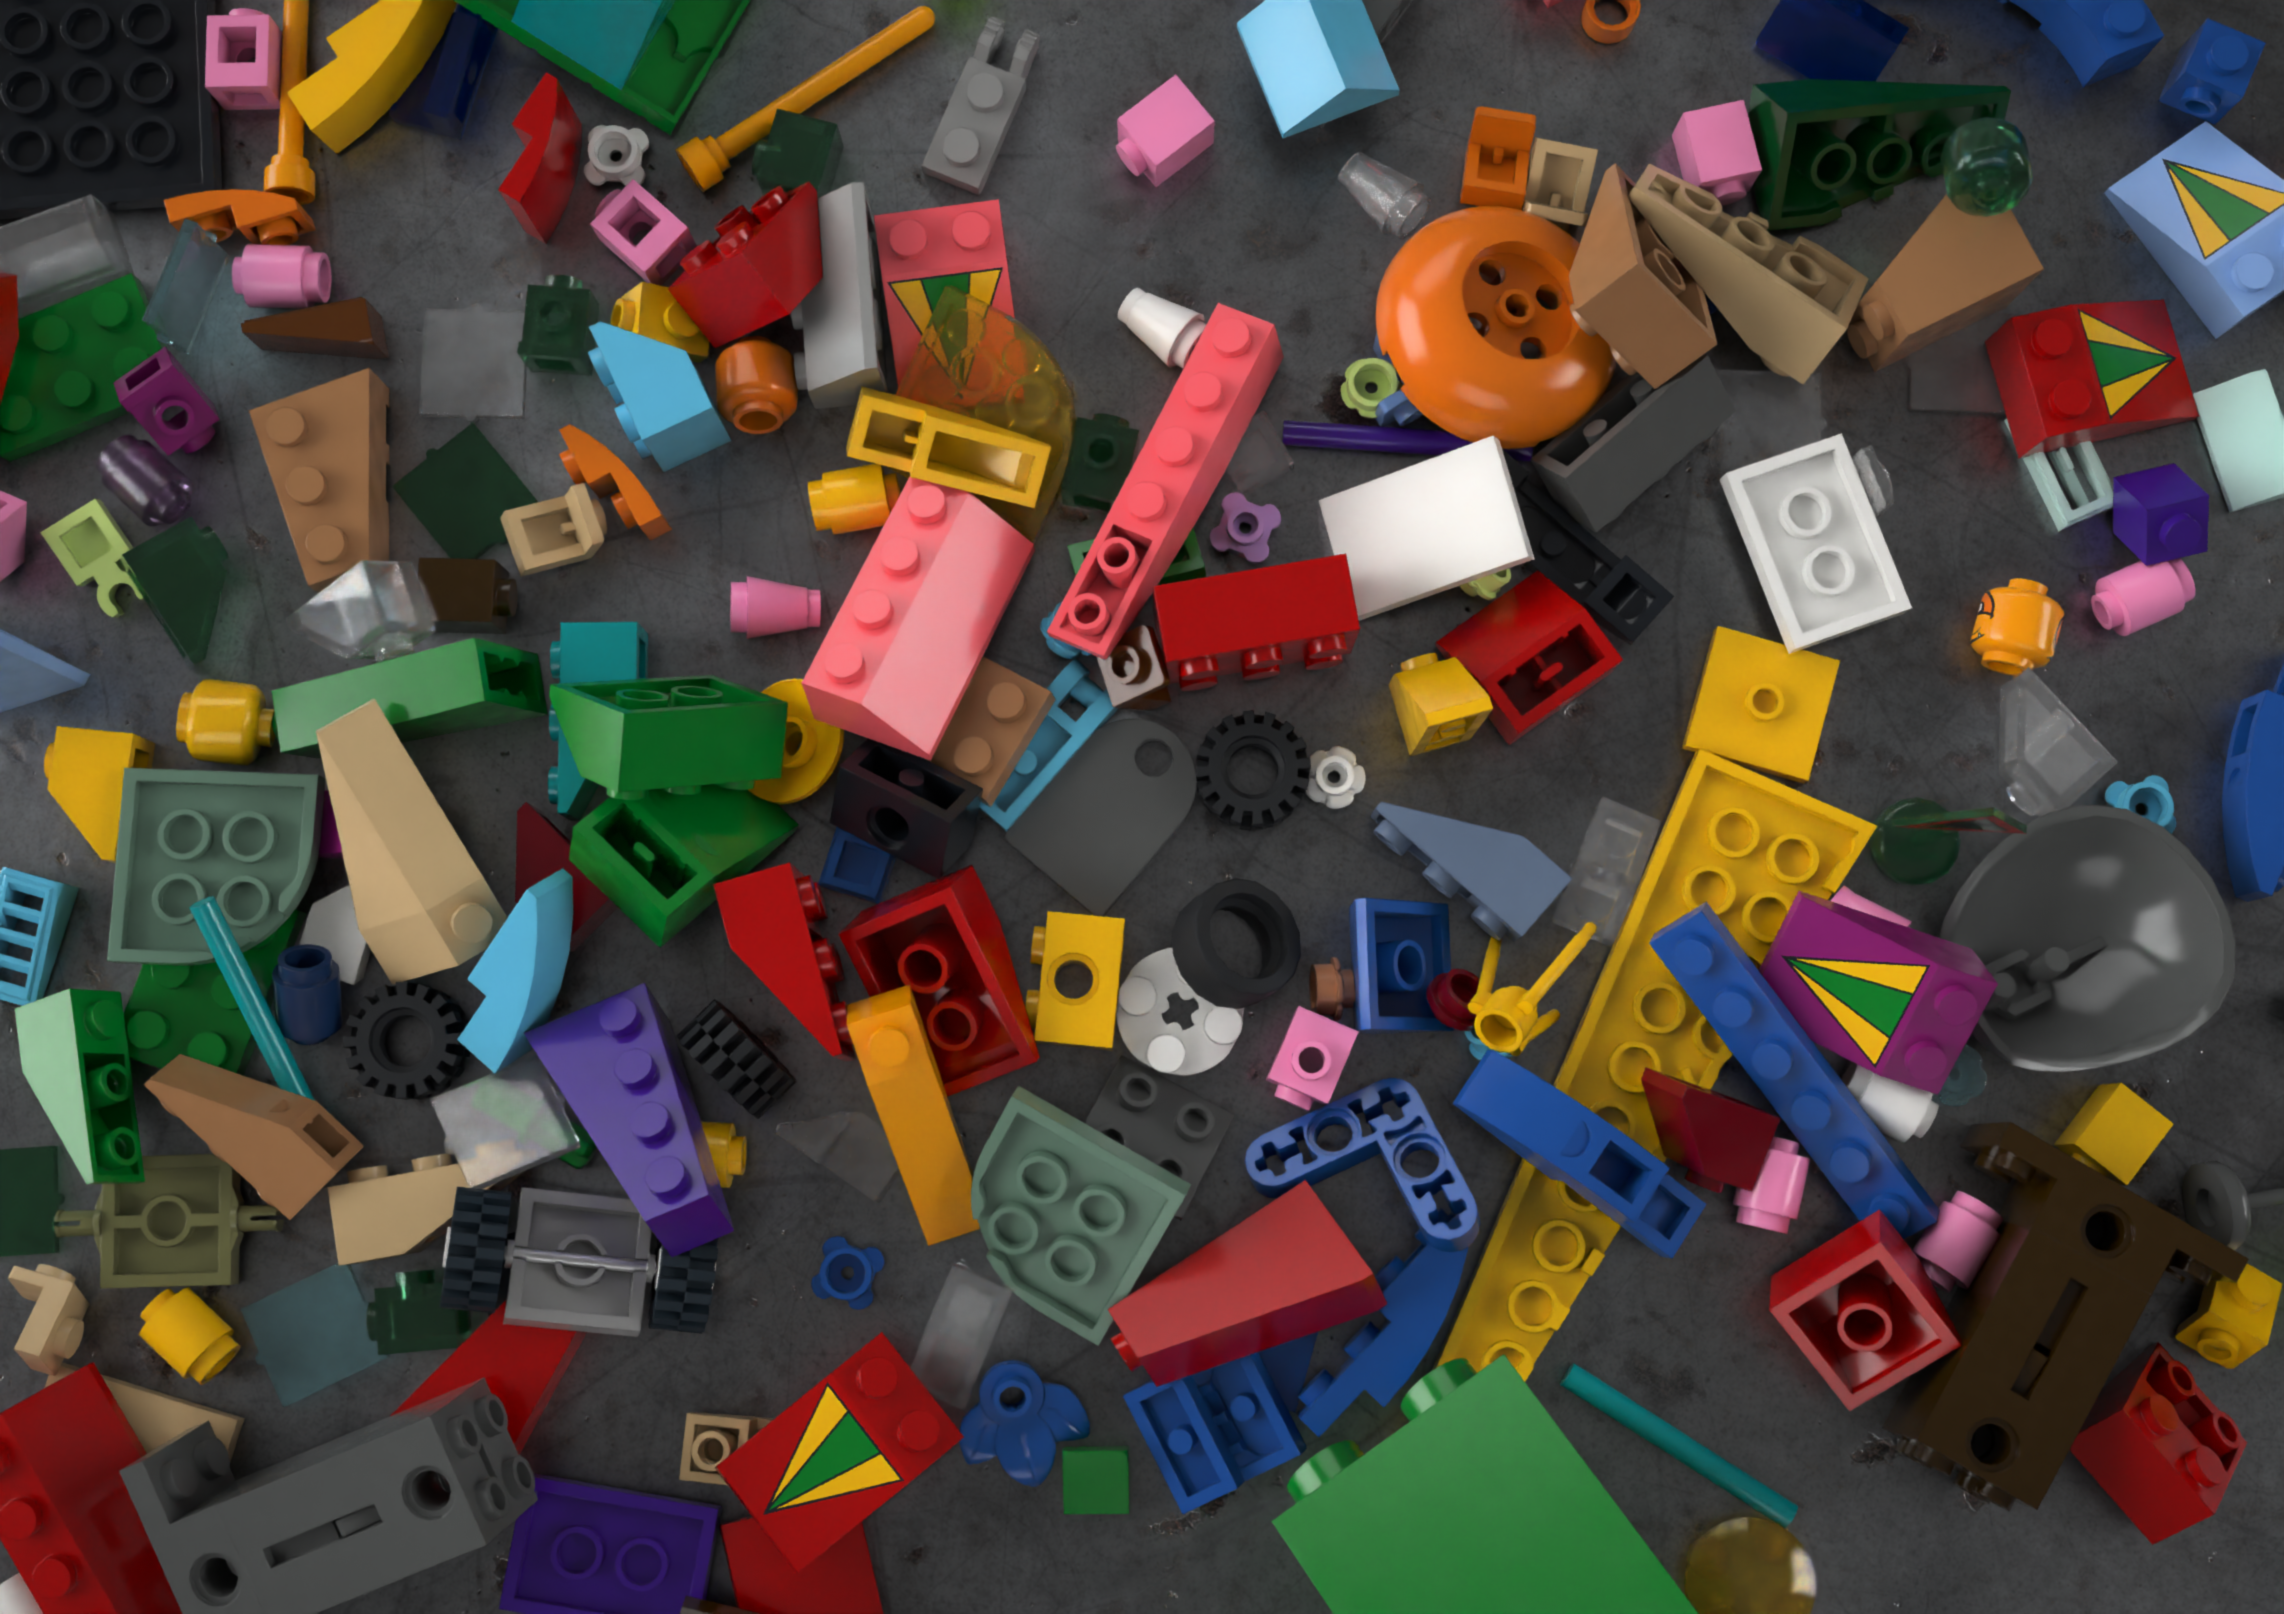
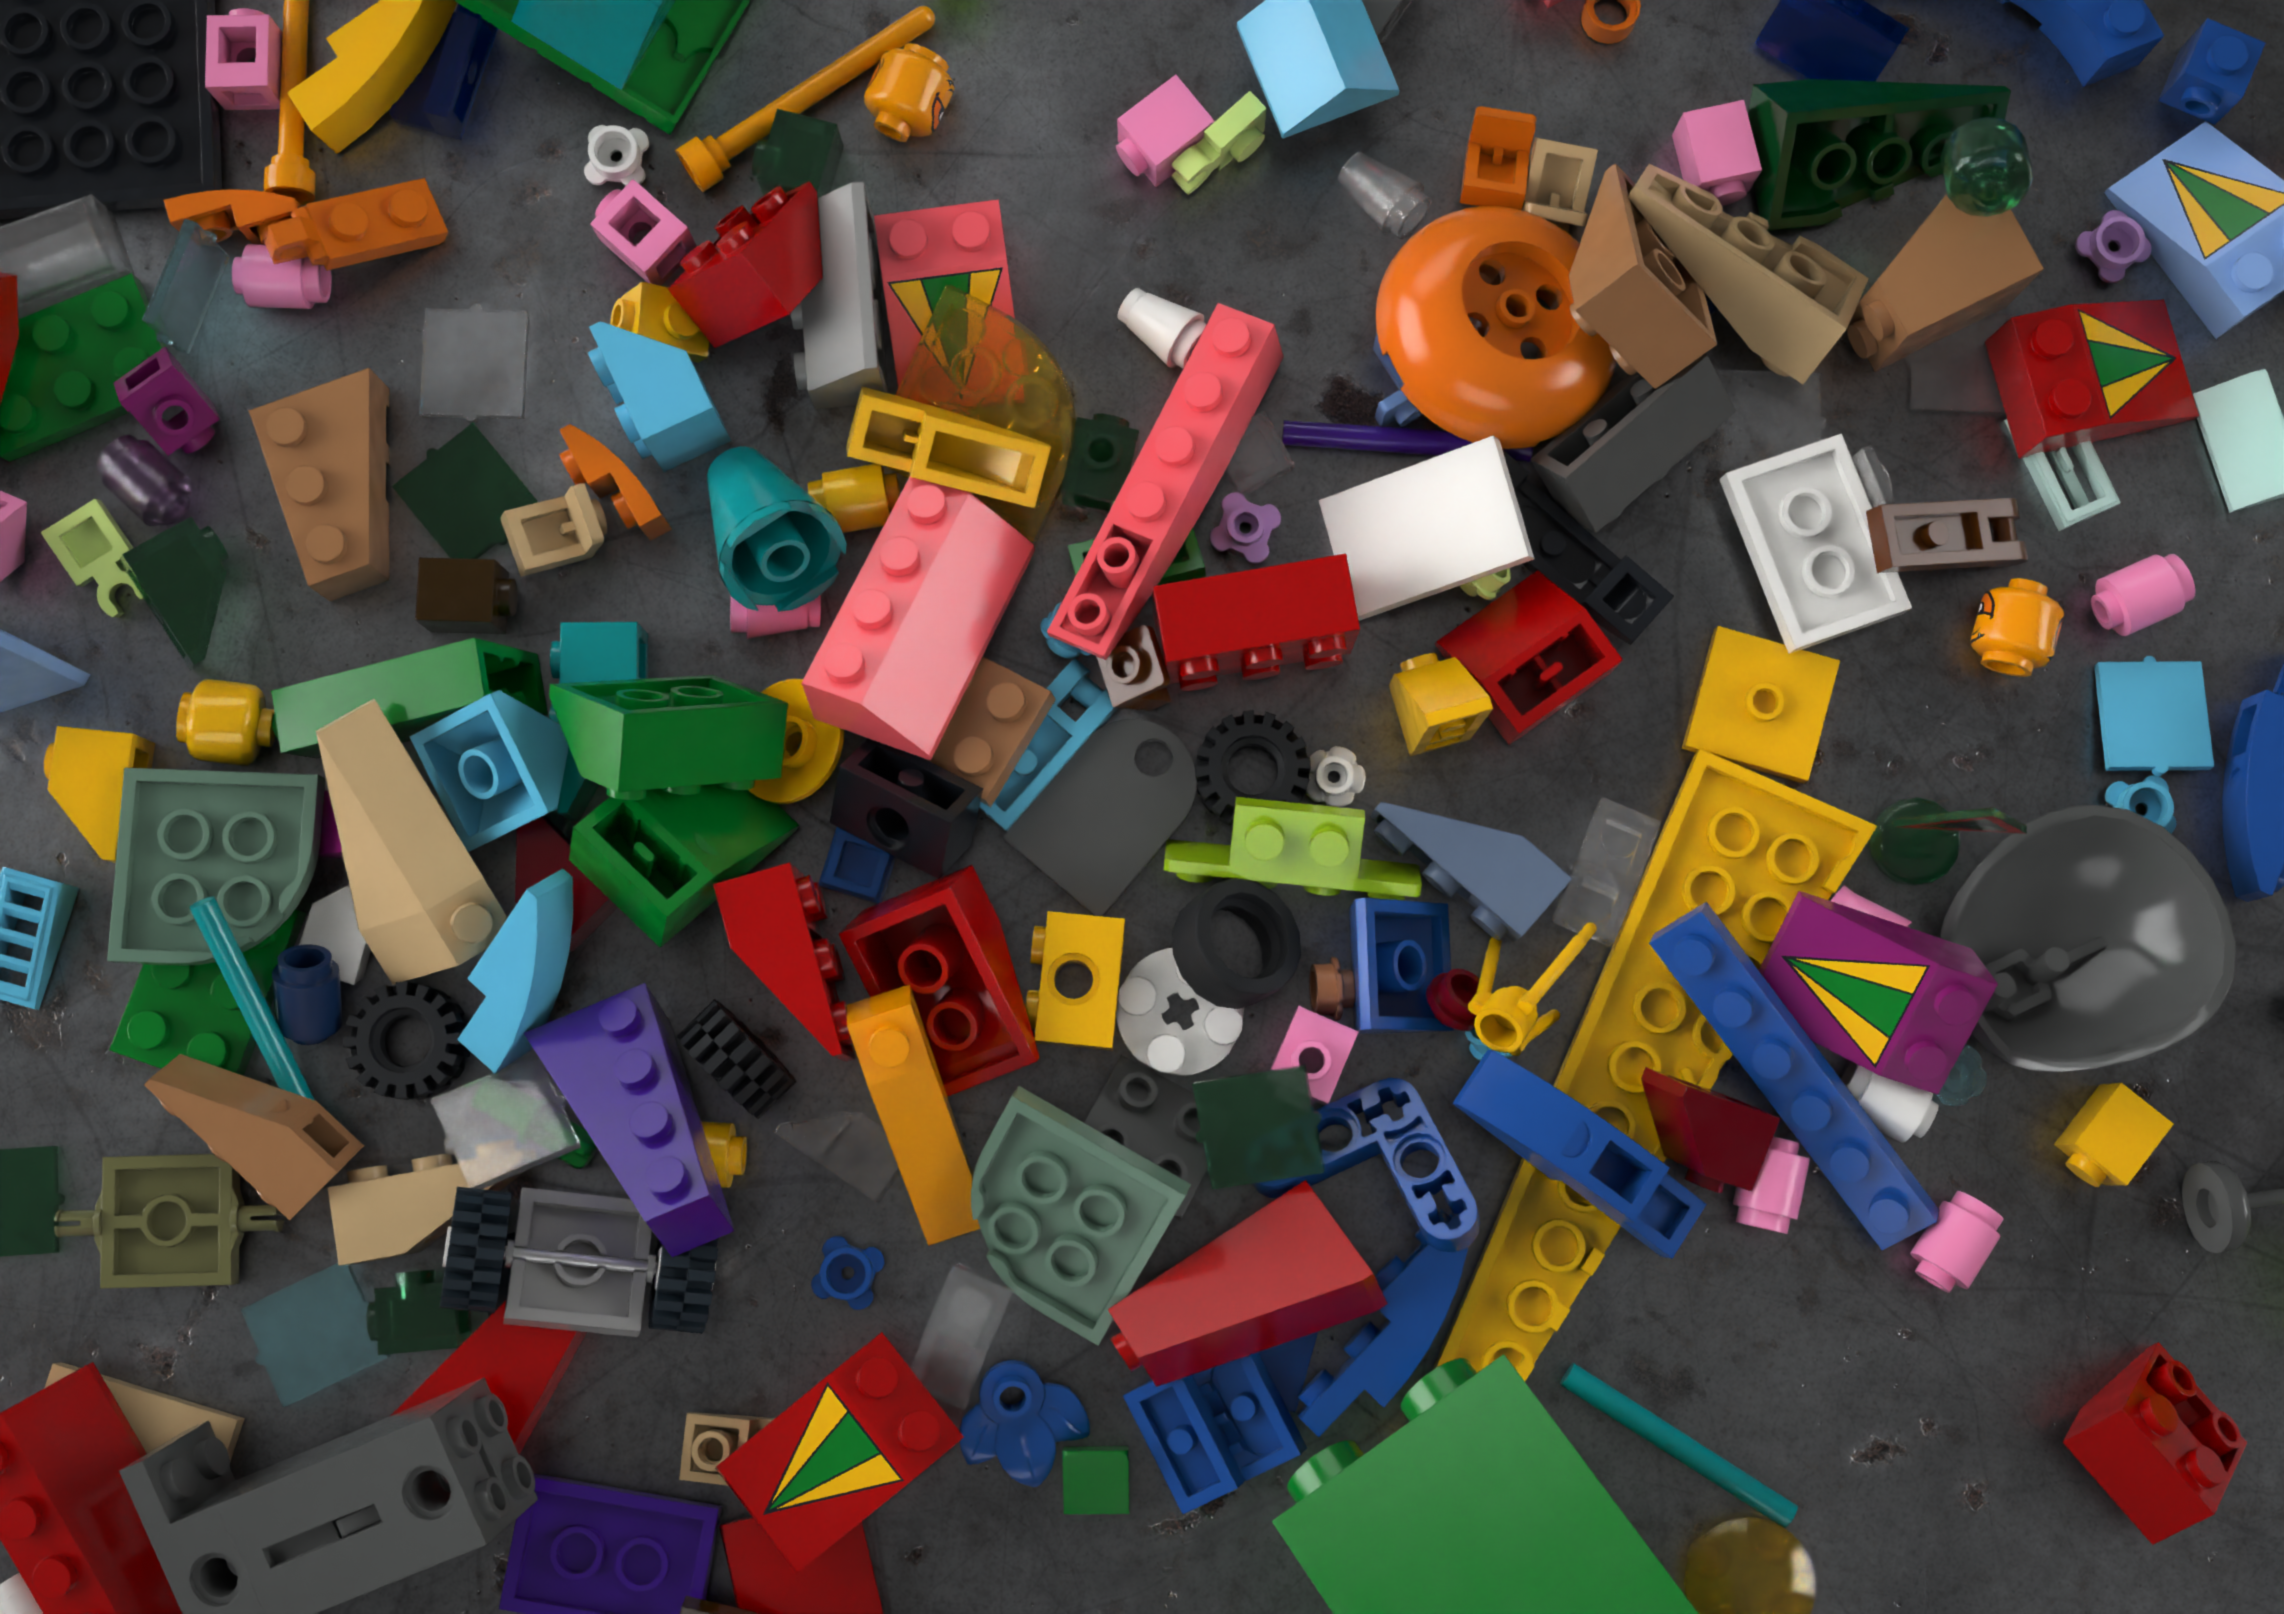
(56, 1319): tan bracket -> none
(82, 1076): green slope -> none
(188, 1334): yellow brick -> none
(332, 329): reddish brown slope -> none
(359, 227): none -> orange hinge
(367, 613): clear slope -> none
(494, 766): none -> medium azure slope
(548, 167): red slope -> none
(561, 346): clear green brick -> none
(756, 385): orange head -> none
(770, 533): none -> teal cone
(909, 92): none -> light orange head
(980, 111): light grey hinge -> none
(1231, 136): none -> yellowish green plate
(1258, 1127): none -> clear green piece
(1295, 847): none -> lime bracket
(1364, 372): yellowish green plate -> none
(1863, 1310): red slope -> none
(1946, 535): none -> plate
(2043, 1318): dark brown brick -> none
(2044, 748): clear slope -> none
(2128, 236): none -> lavender plate
(2153, 716): none -> medium azure piece
(2160, 514): dark purple brick -> none
(2233, 1318): yellow bracket -> none

